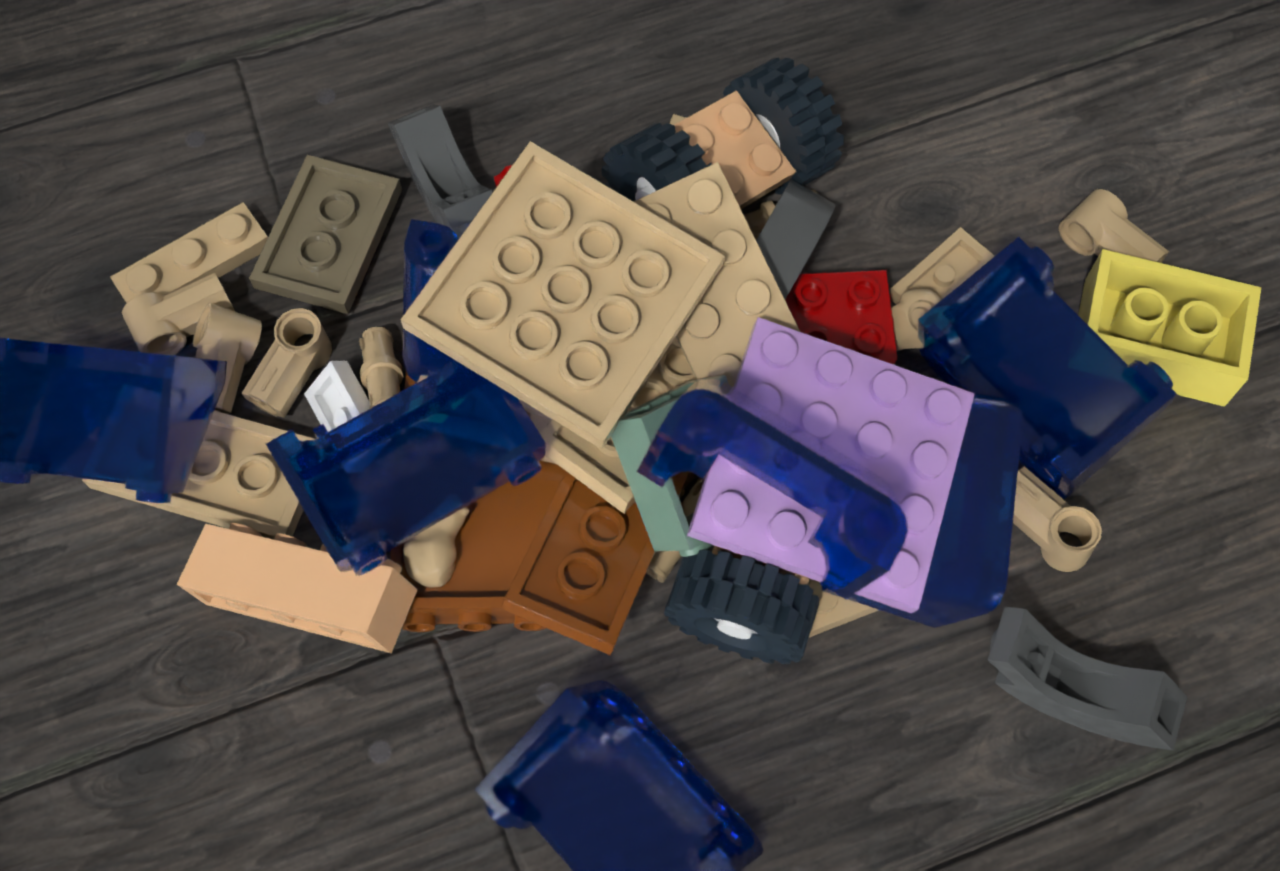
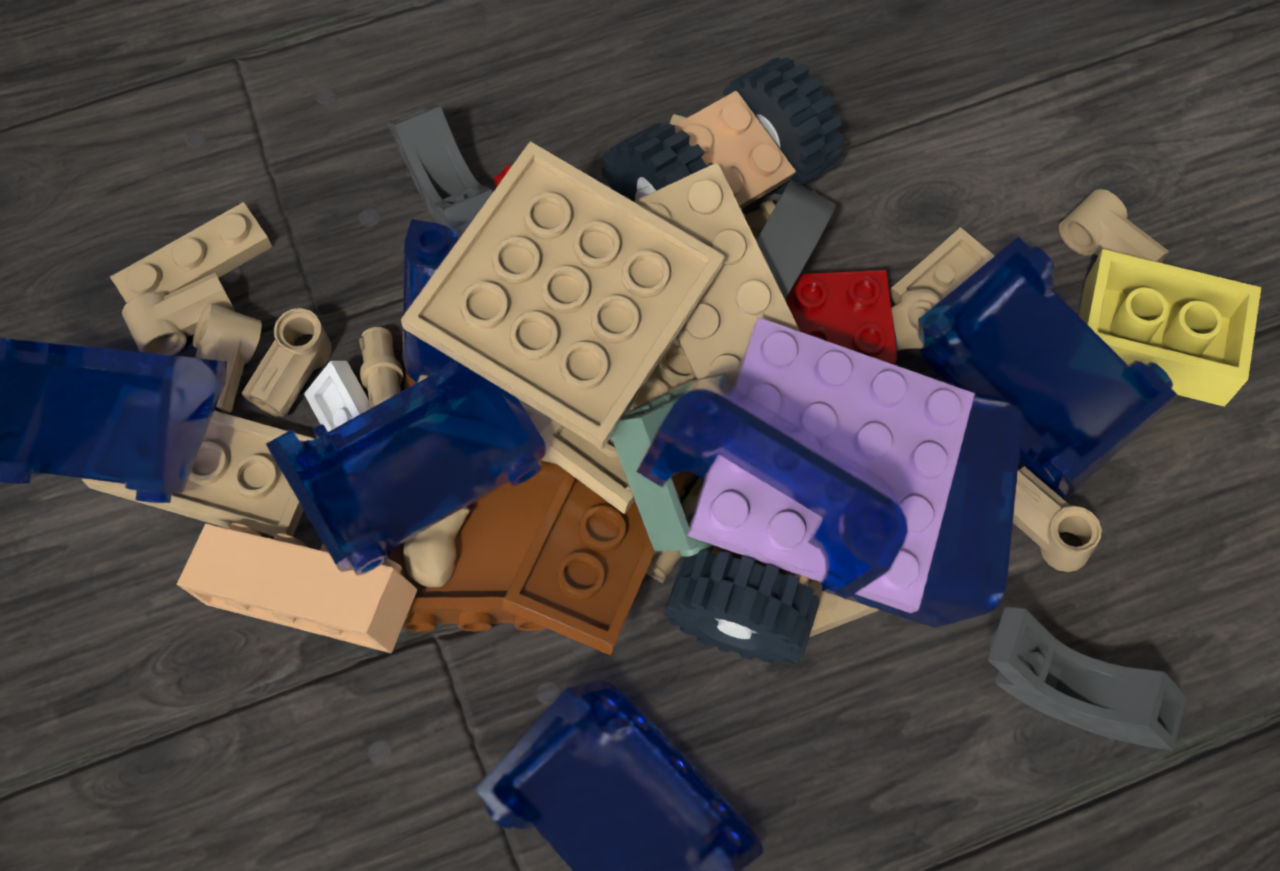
(326, 234): dark tan plate -> none

